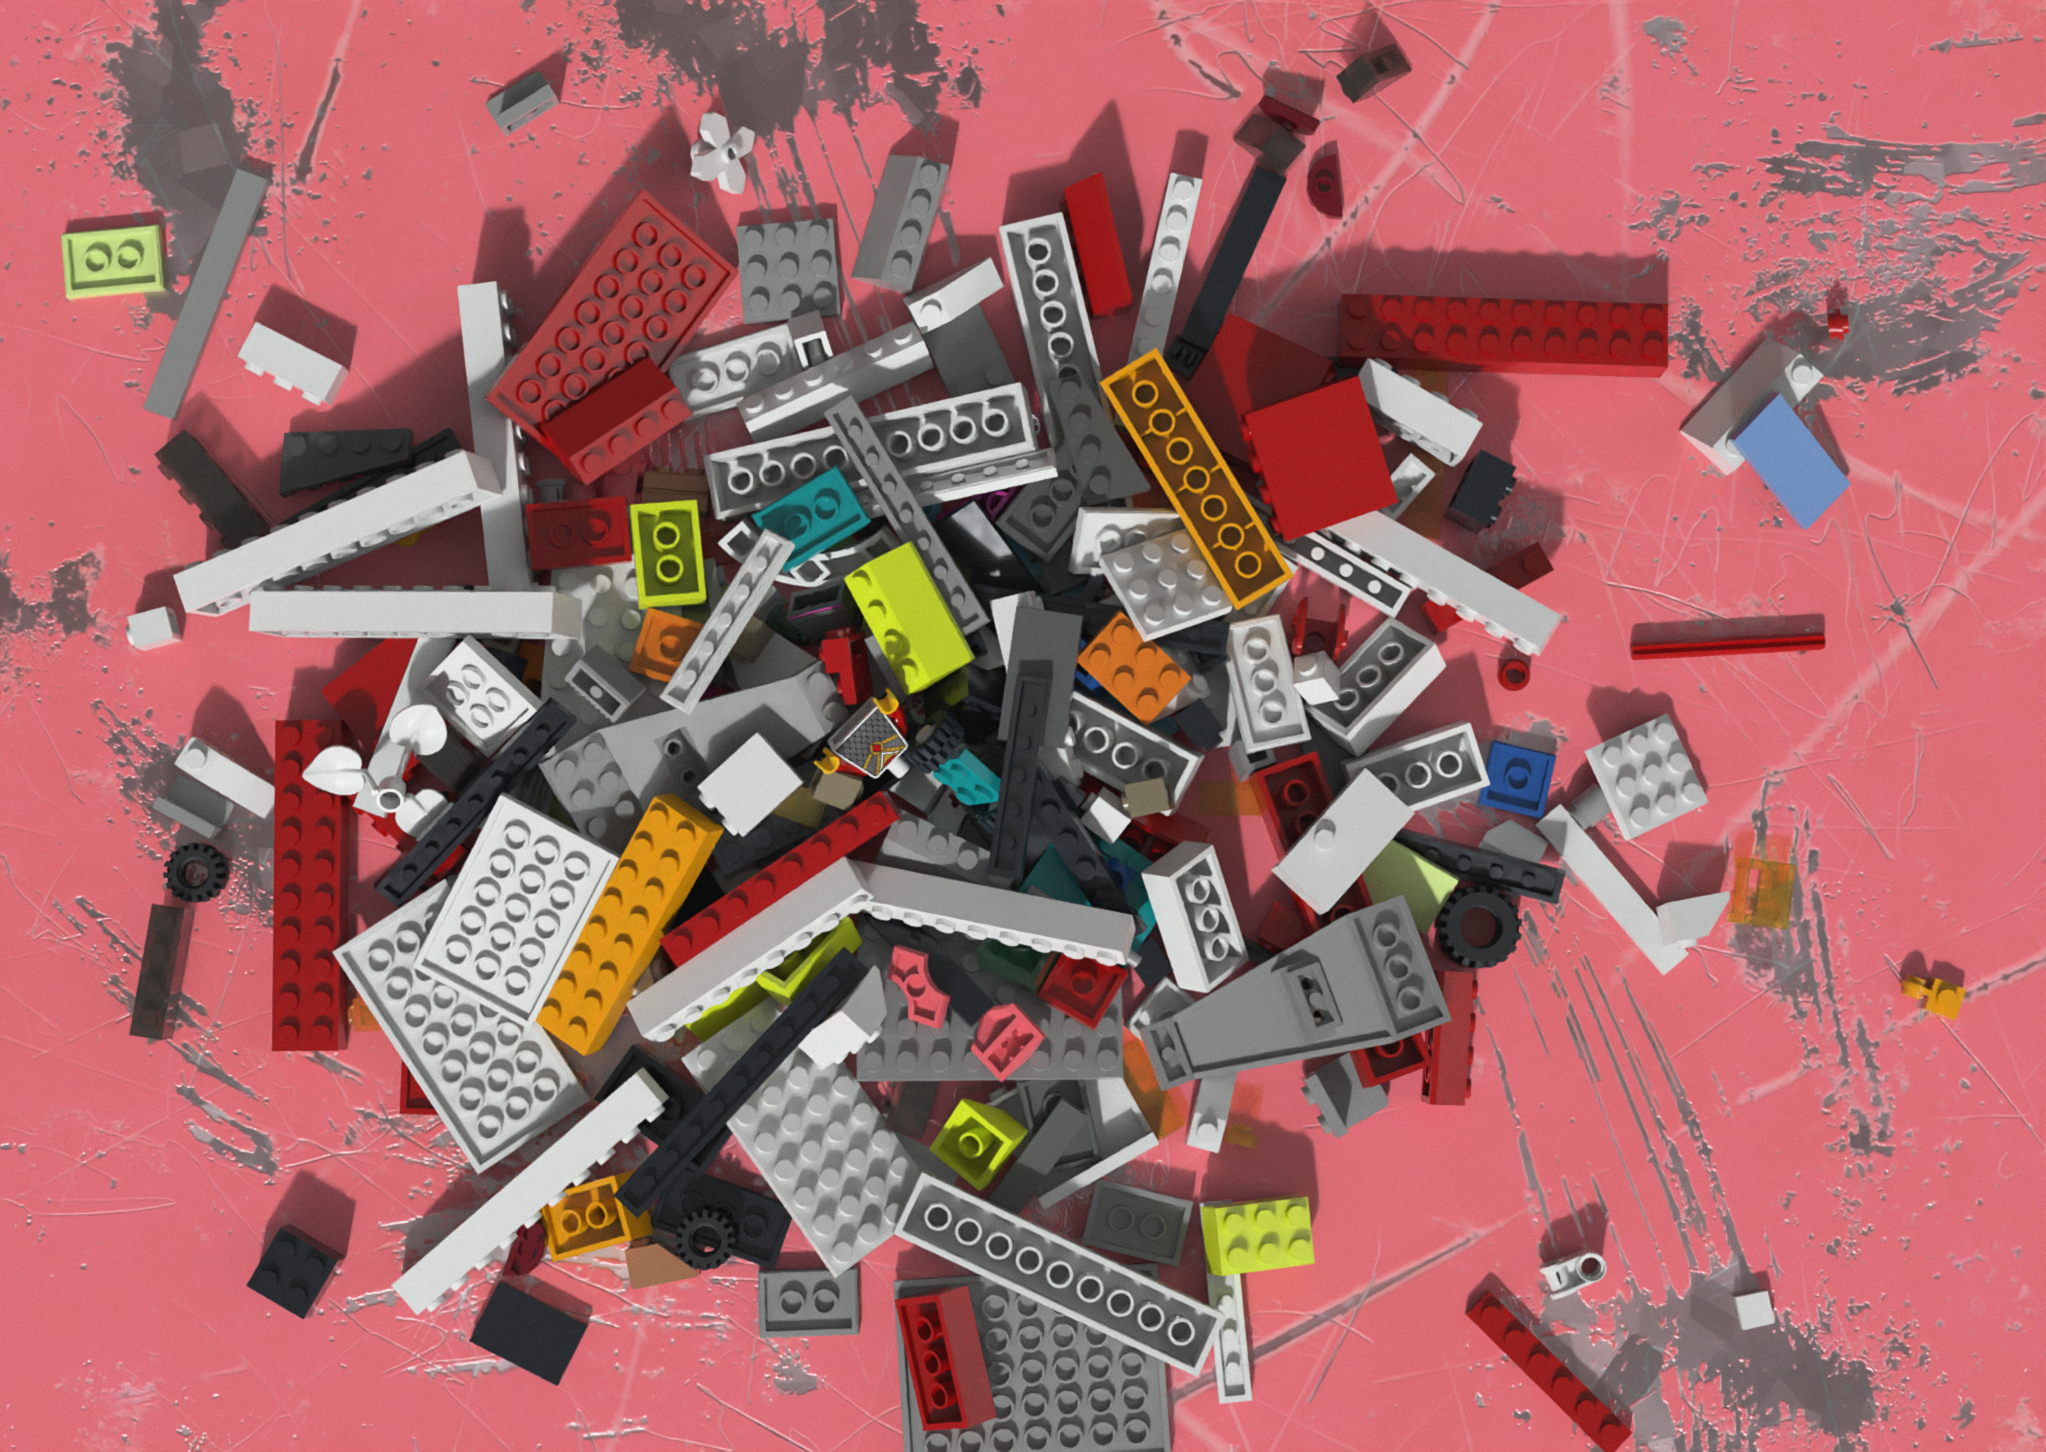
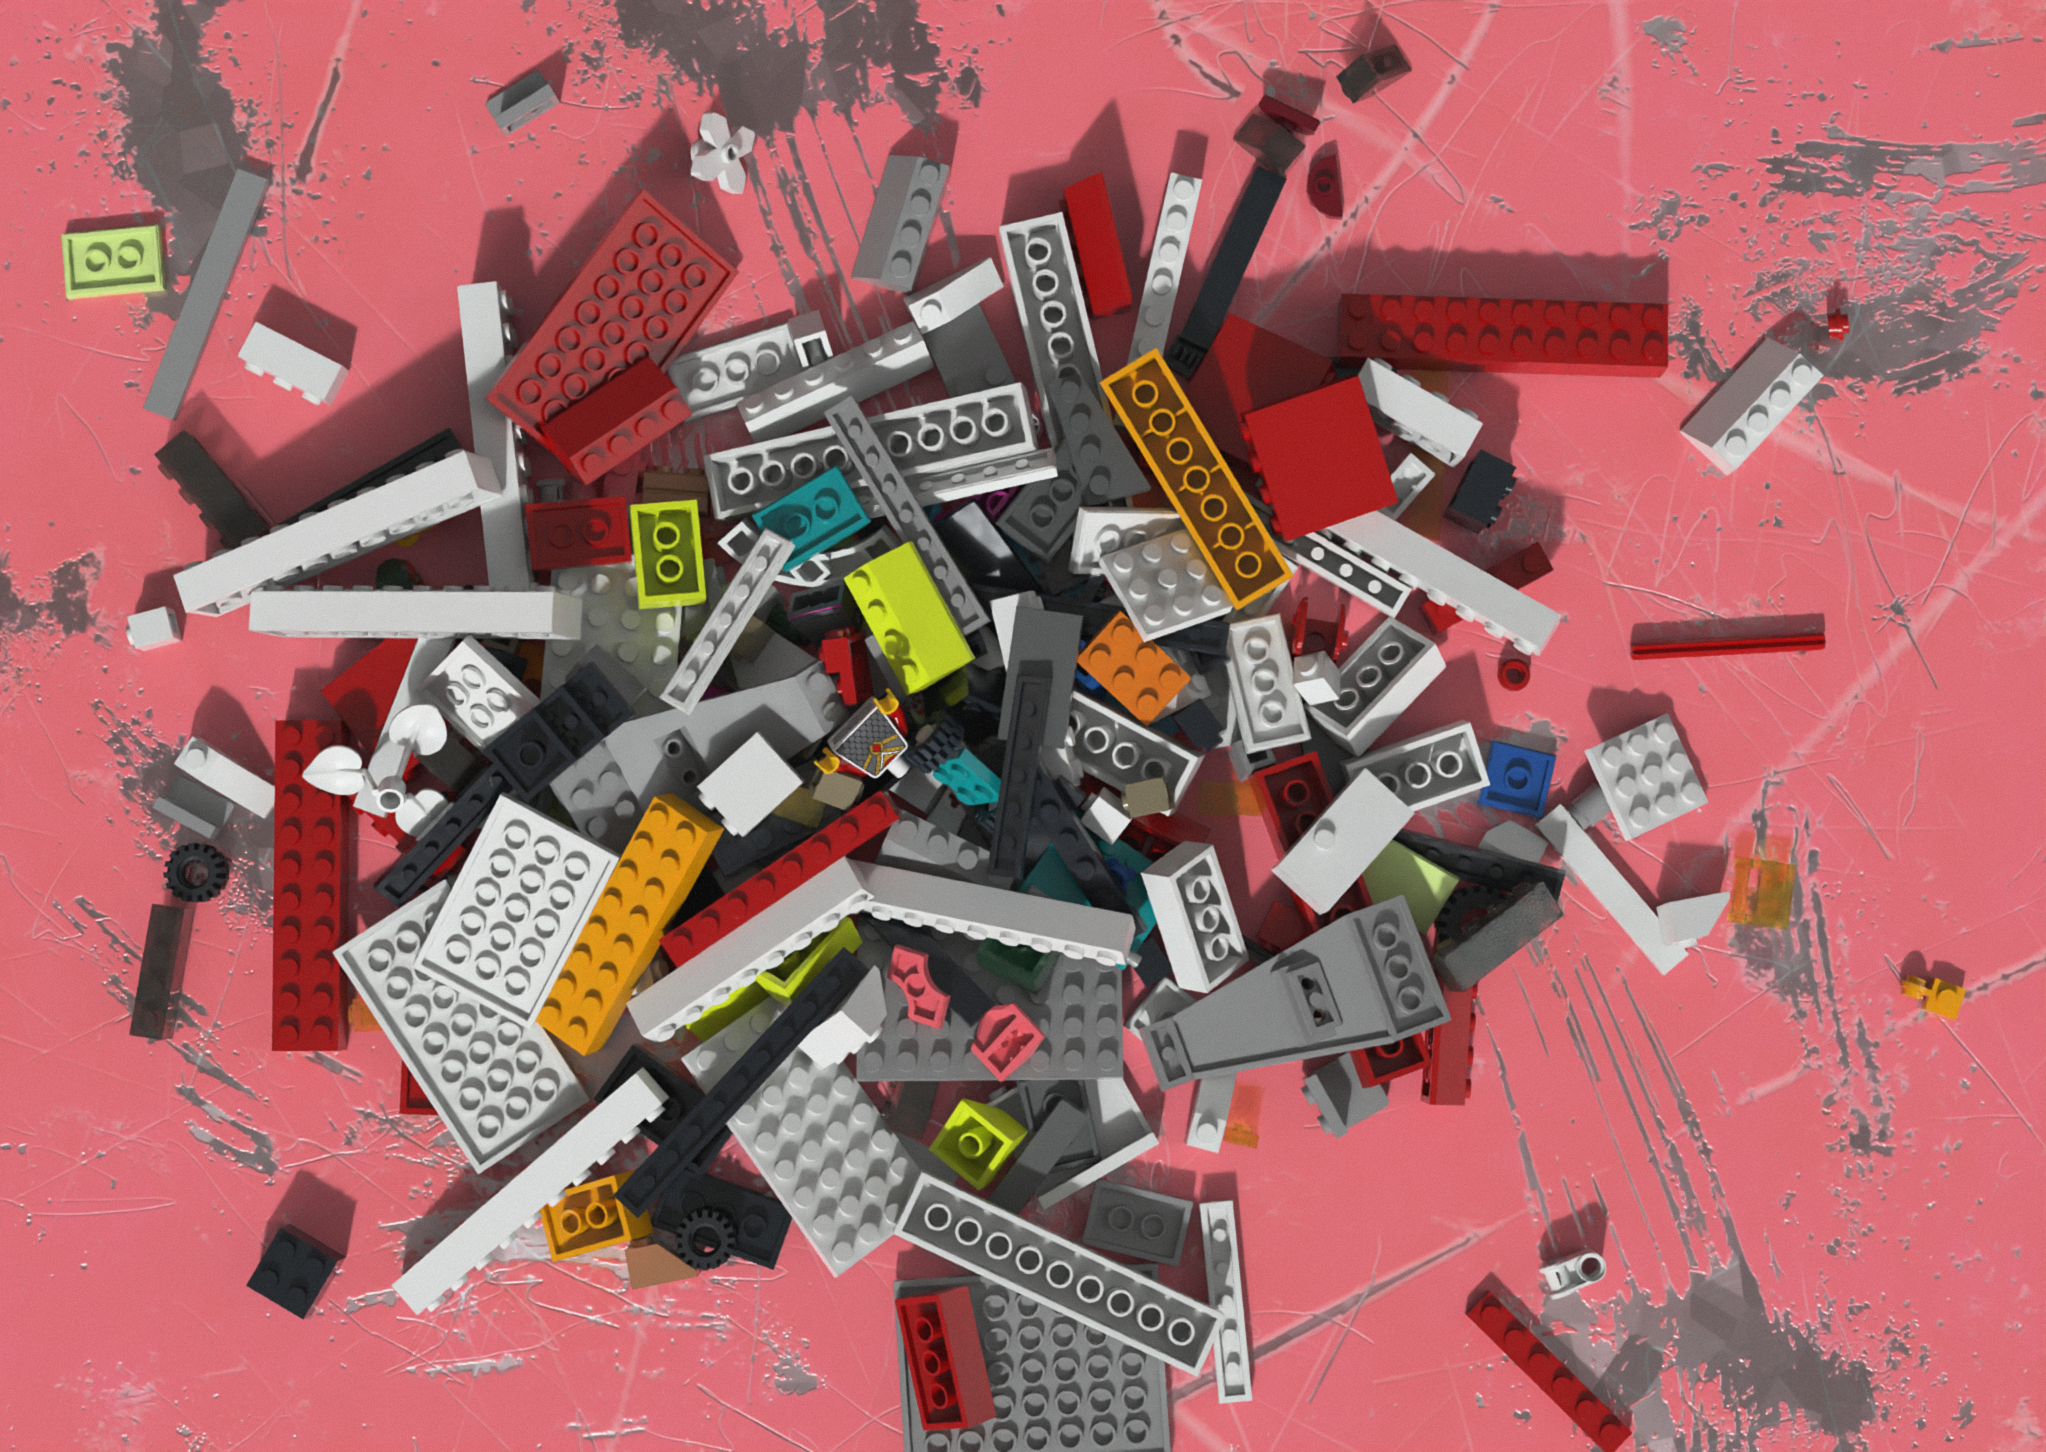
(332, 456): dark grey wing -> none
(397, 573): none -> head
(527, 1250): dark red plate -> none
(529, 1332): black tile -> none
(559, 731): none -> black slope
(662, 644): orange plate -> none
(788, 270): light grey plate -> none
(807, 1303): light grey tile -> none
(1082, 988): red plate -> none
(1143, 1085): clear yellow tile -> none
(1257, 1235): neon yellow brick -> none
(1496, 935): none -> clear smoke brick
(1753, 1309): white tile -> none
(1789, 460): medium blue tile -> none

